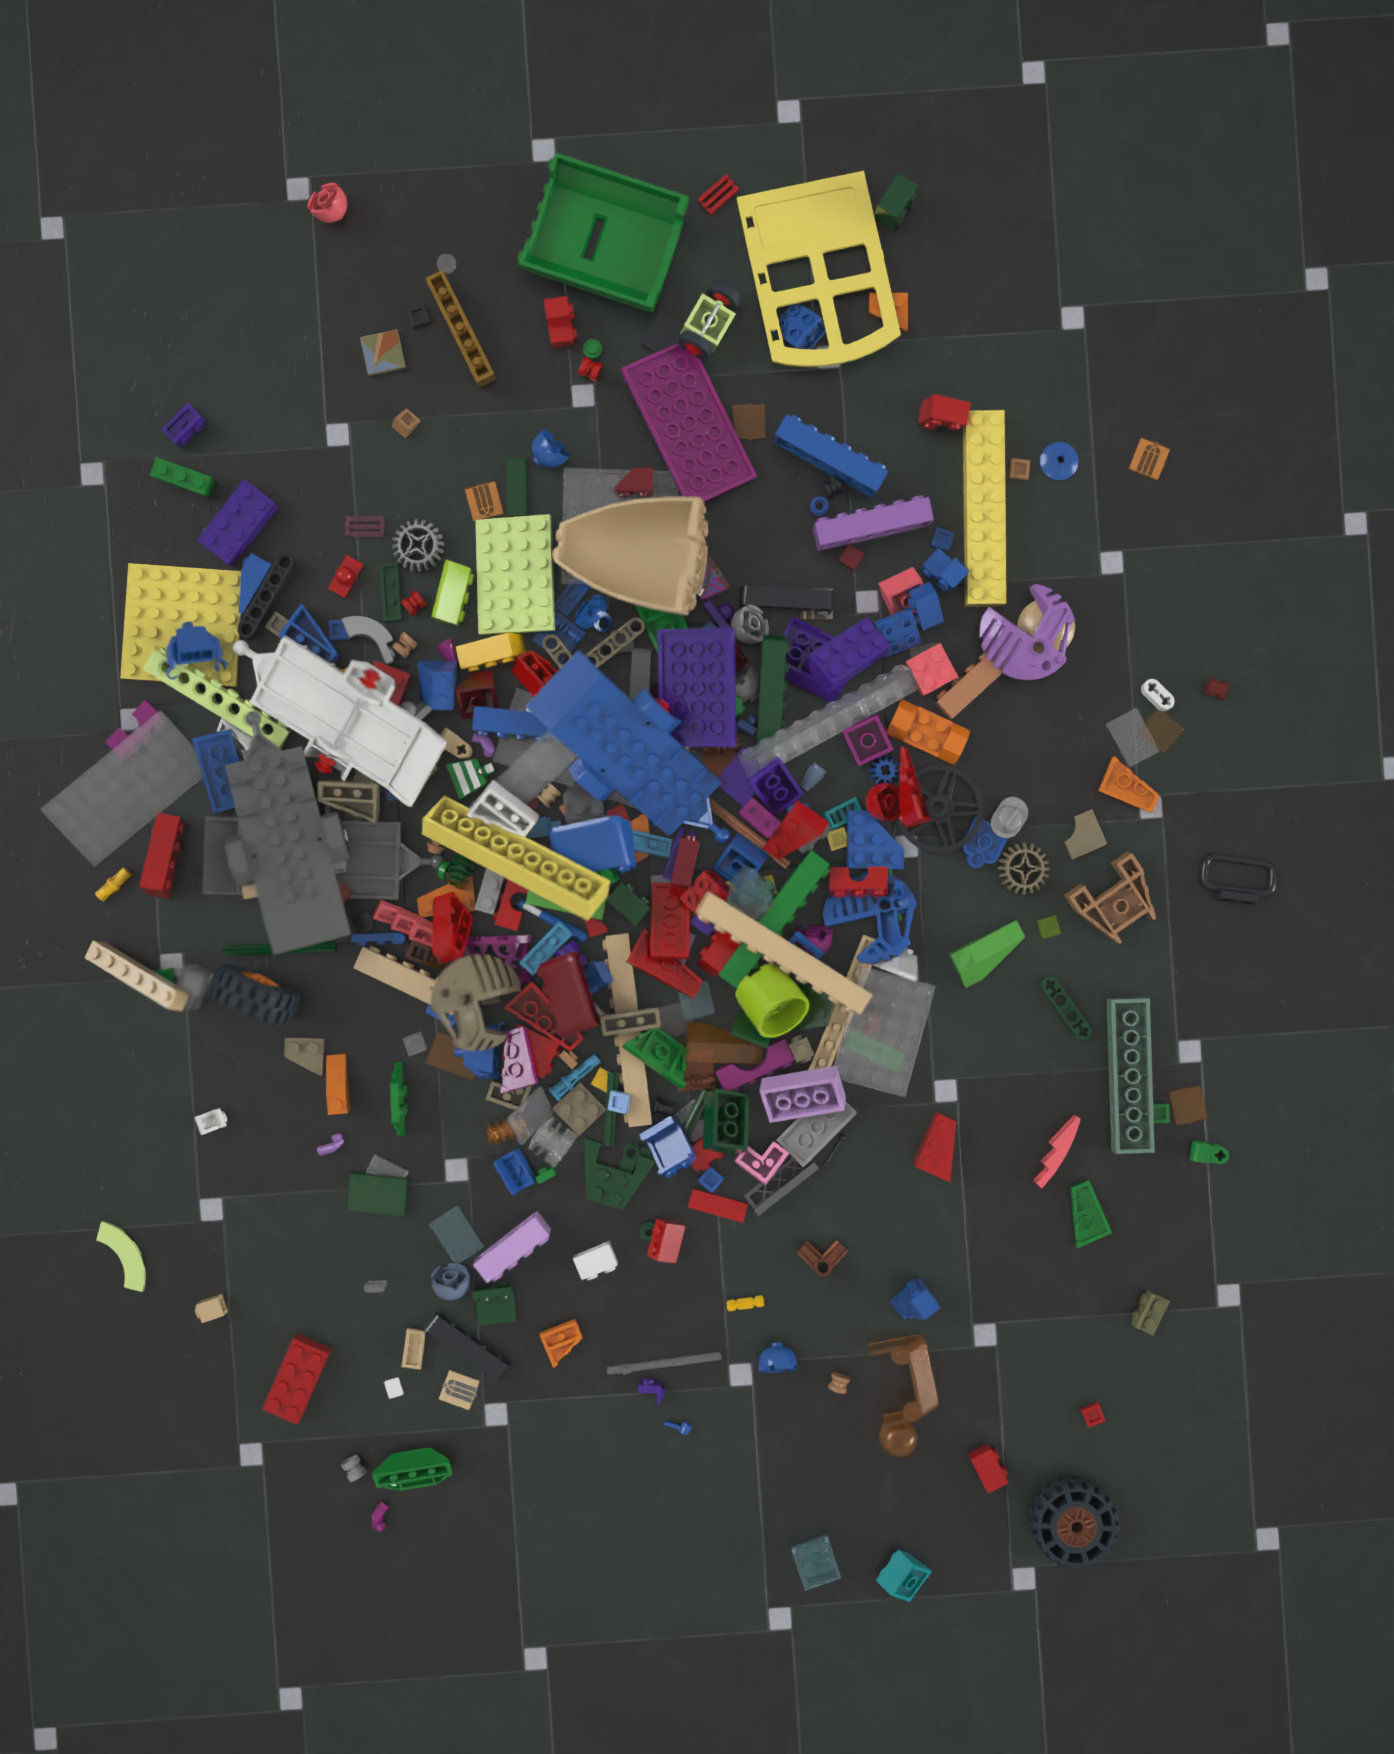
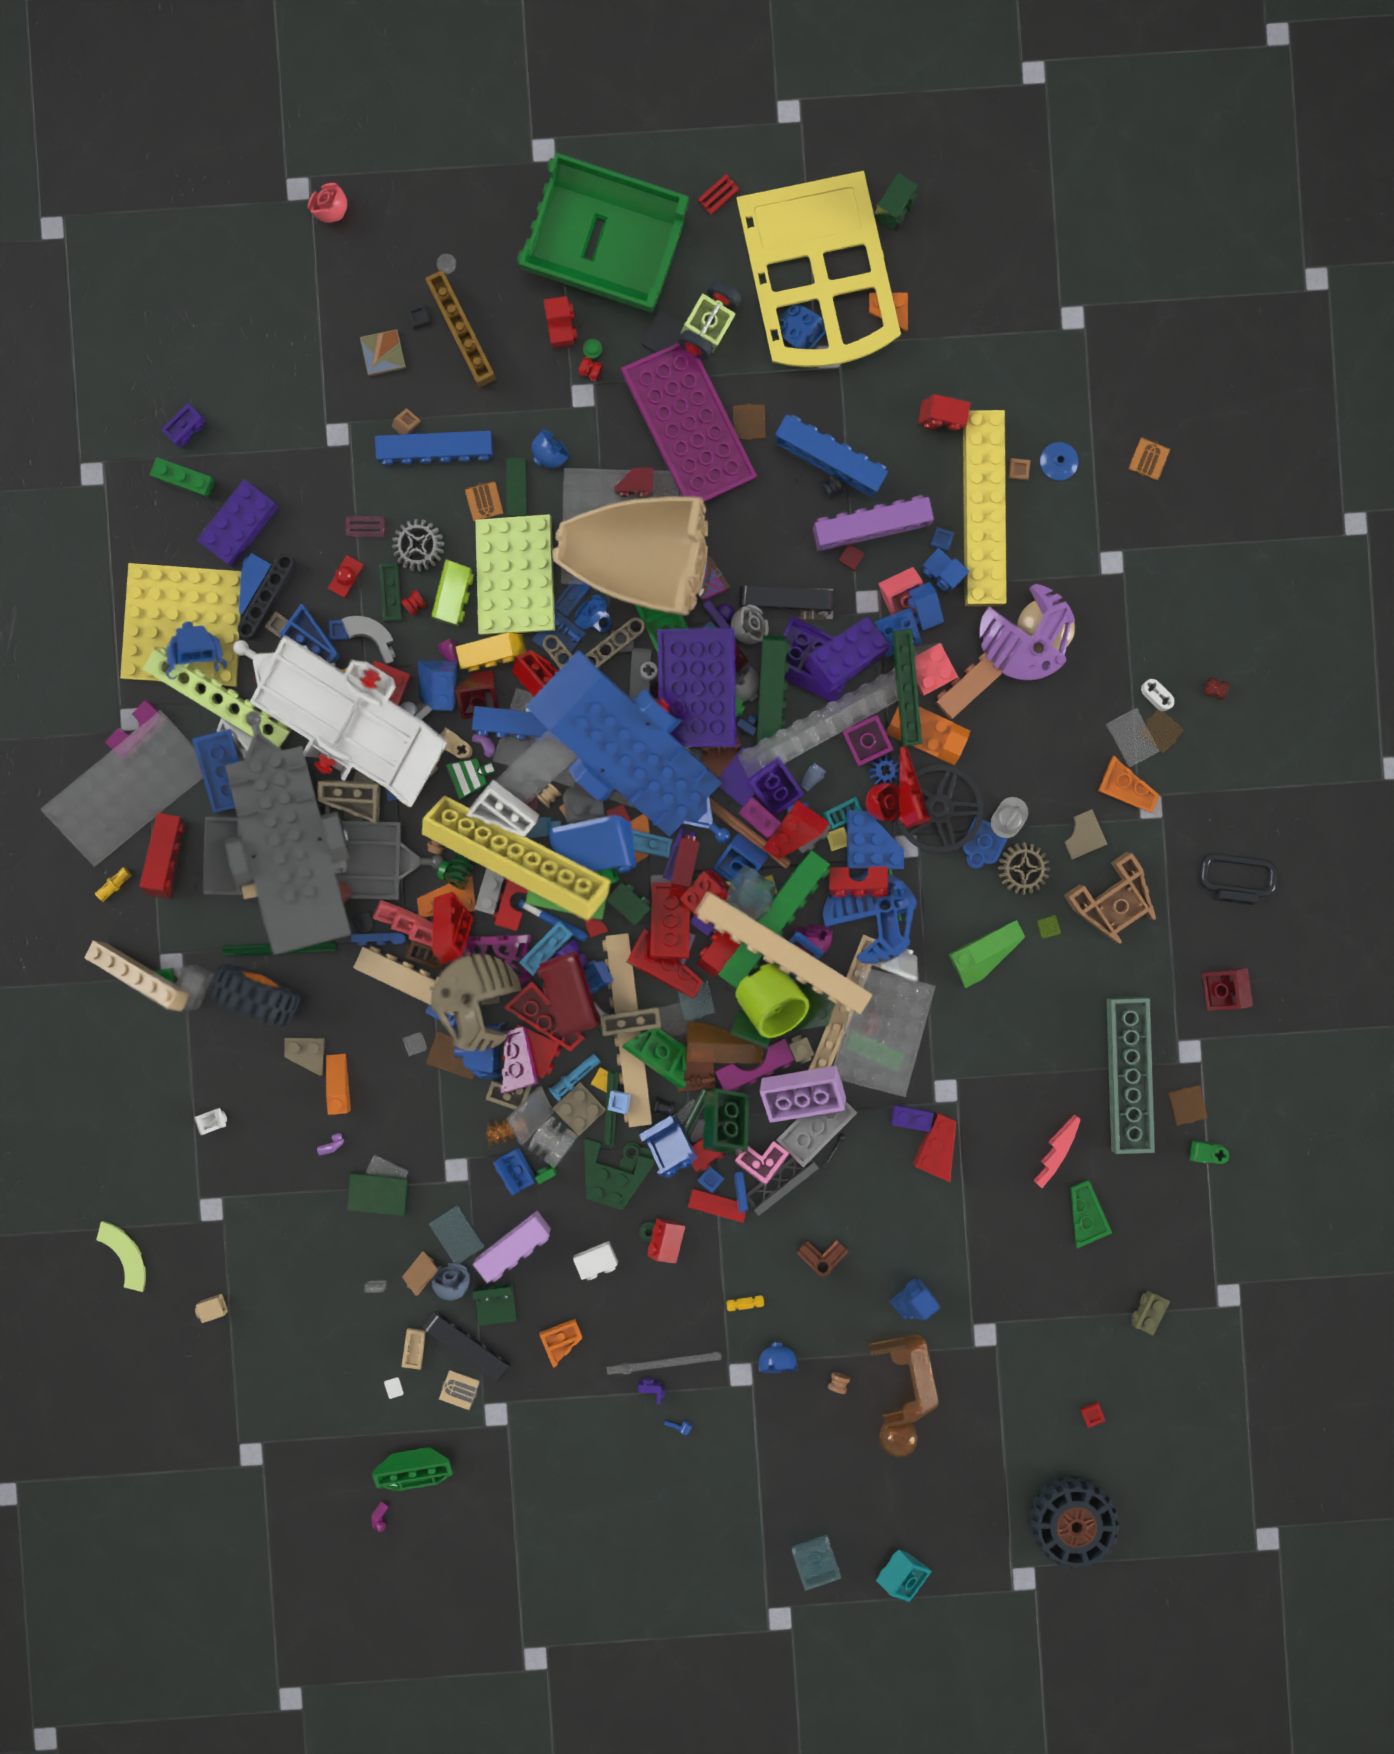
(297, 1378): red brick -> none
(353, 1468): light grey wheel -> none
(398, 1091): green wing -> none
(407, 641): medium nougat wheel -> none
(420, 1273): none -> medium nougat piece
(434, 447): none -> blue brick
(569, 1058): medium nougat plate -> none
(644, 674): none -> light grey bush
(741, 1192): none -> blue tile
(821, 500): blue plate -> none
(907, 687): none -> dark green tile
(911, 1117): none -> dark purple brick
(990, 1472): red brick -> none
(1065, 1008): dark green beam -> none
(1161, 1112): green plate -> none
(1227, 989): none -> dark red slope

